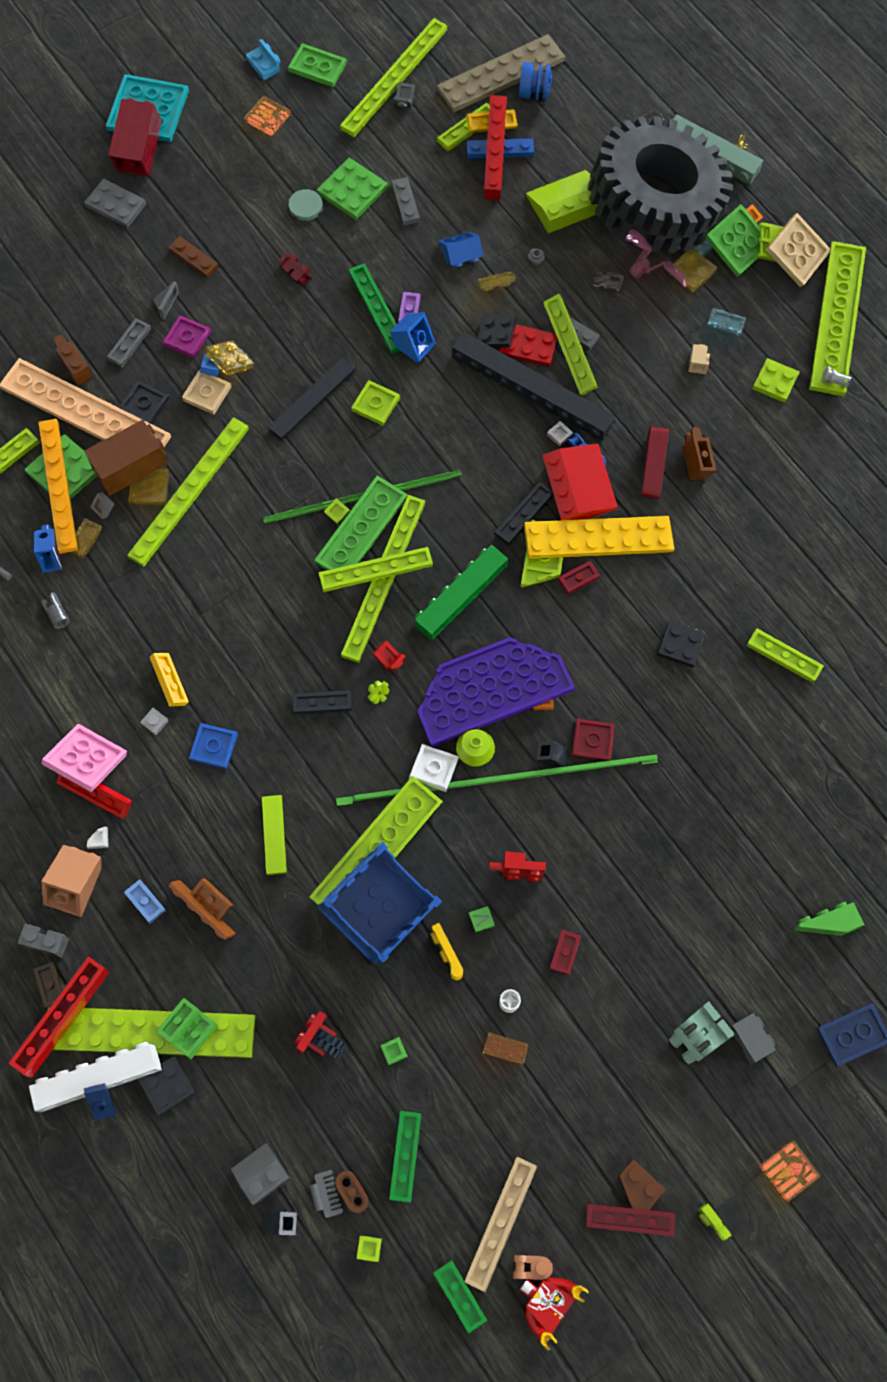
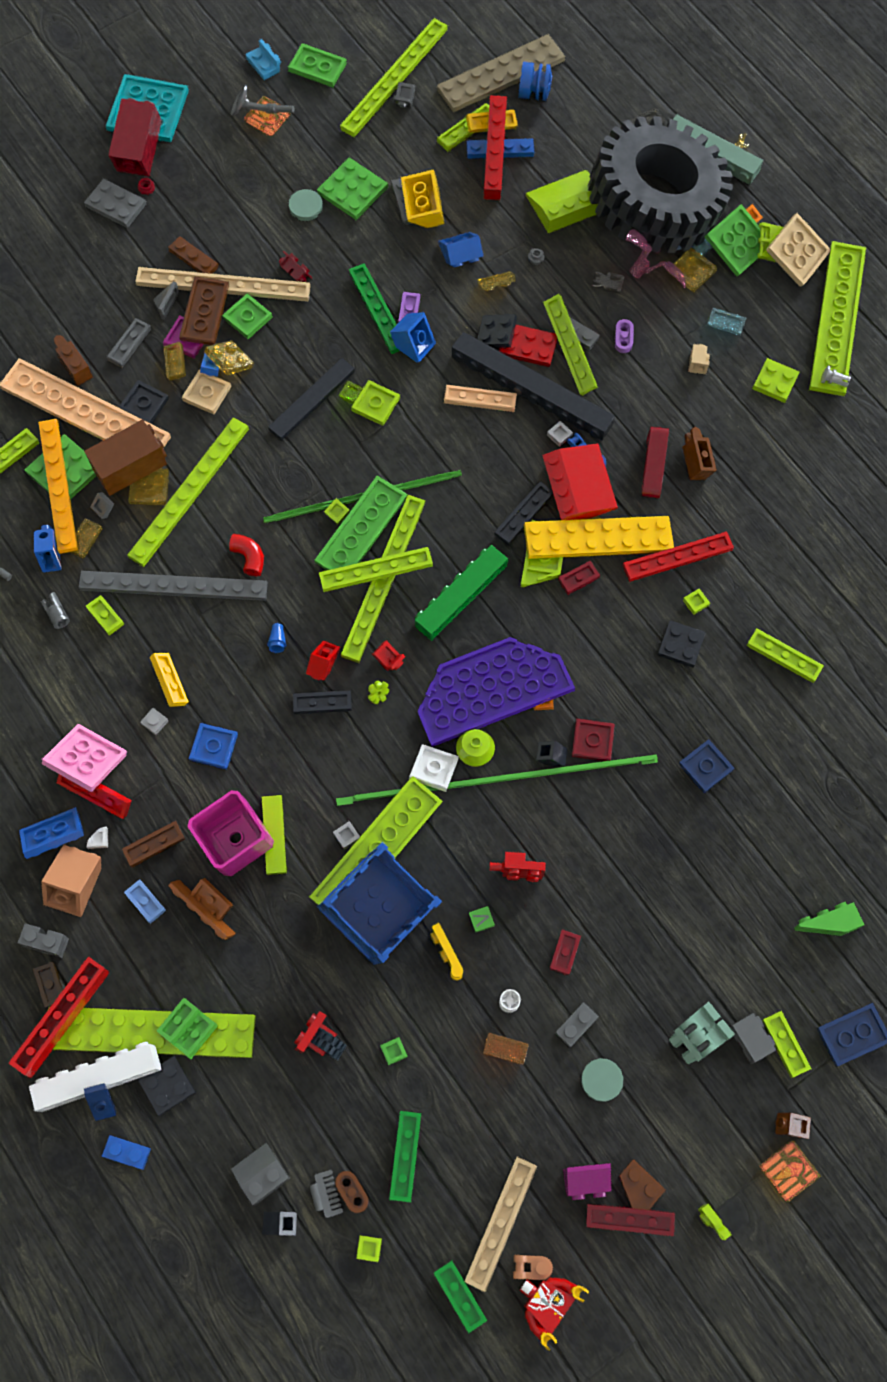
(51, 833): none -> blue plate
(104, 615): none -> lime plate
(126, 1152): none -> blue plate
(146, 186): none -> dark red plate
(153, 844): none -> reddish brown plate
(173, 585): none -> dark grey plate
(174, 361): none -> clear yellow plate
(204, 310): none -> reddish brown tile
(222, 820): none -> dark pink plate
(237, 285): none -> tan plate
(247, 316): none -> bright green plate
(251, 551): none -> red cylinder
(270, 108): none -> dark grey dish
(277, 639): none -> blue cone
(322, 660): none -> red slope
(346, 835): none -> light grey plate
(350, 392): none -> clear neon green plate
(422, 199): none -> yellow slope
(480, 398): none -> light nougat tile
(576, 1025): none -> dark grey plate
(587, 1180): none -> magenta slope
(602, 1080): none -> sand green tile
(624, 337): none -> medium lavender plate
(678, 556): none -> red plate
(696, 601): none -> lime plate
(706, 766): none -> dark blue plate
(786, 1044): none -> lime plate
(793, 1125): none -> reddish brown bracket

